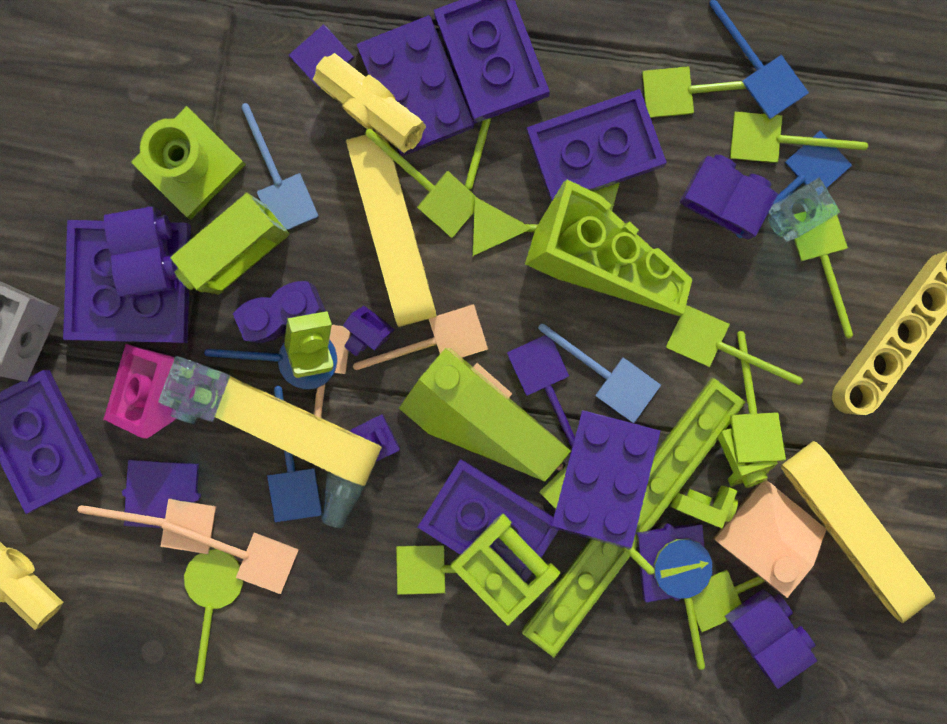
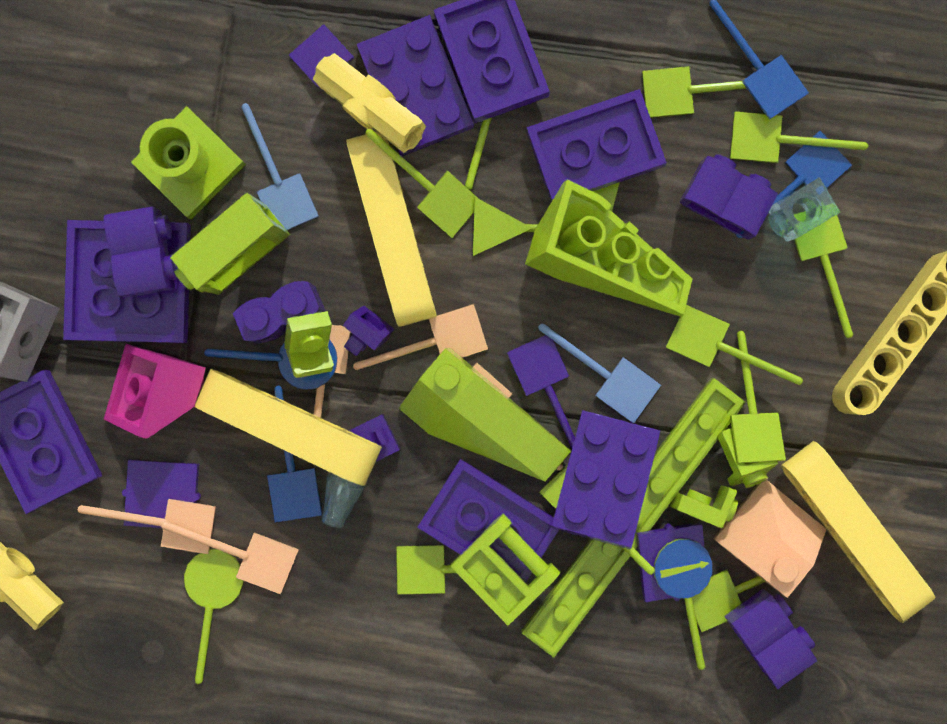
(208, 393): clear light blue brick -> none

